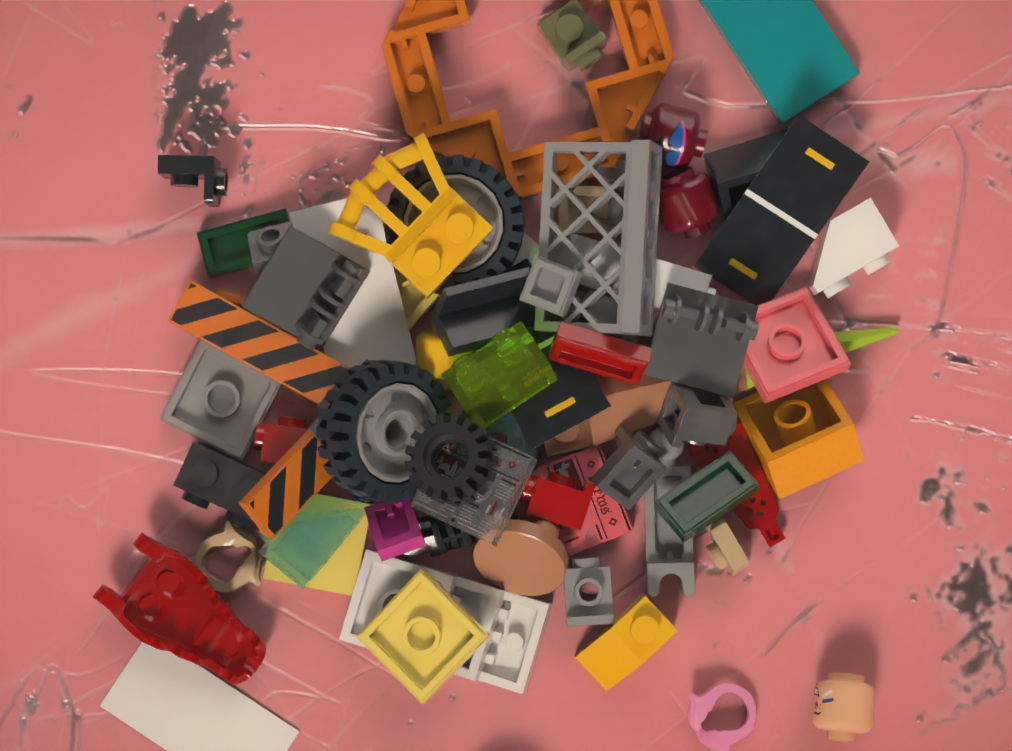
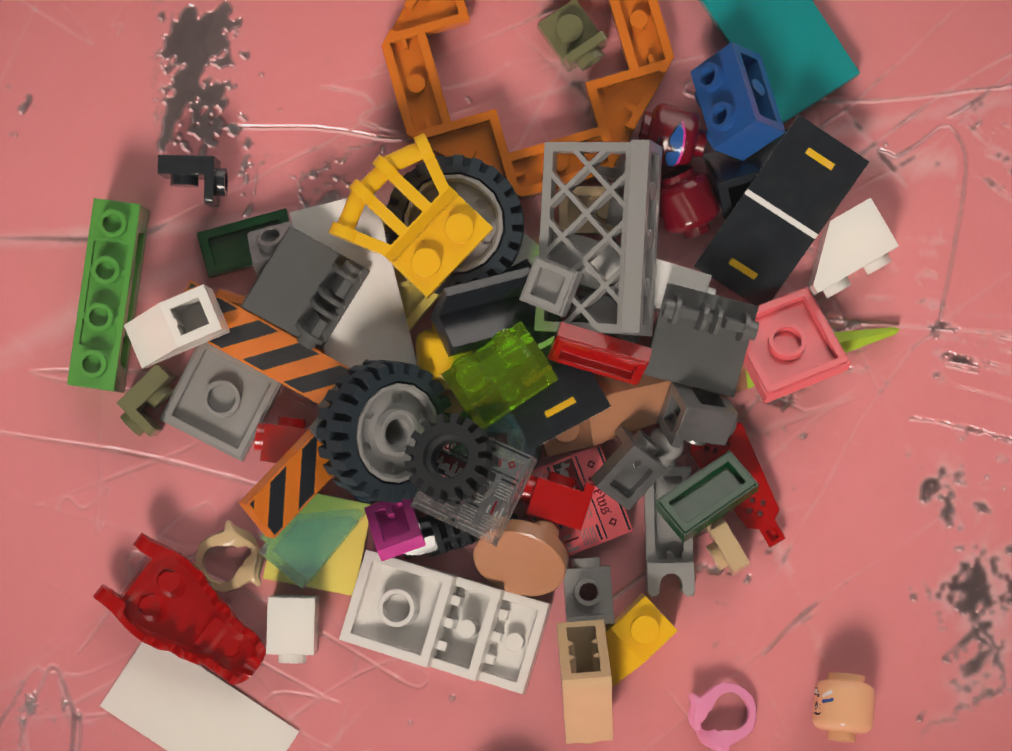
(108, 295): none -> bright green brick
(150, 391): none -> olive bracket
(176, 326): none -> white slope
(217, 479): black brick -> none
(292, 627): none -> white brick
(423, 636): light yellow tile -> none
(585, 681): none -> tan slope
(737, 102): none -> blue brick
(800, 436): light orange slope -> none

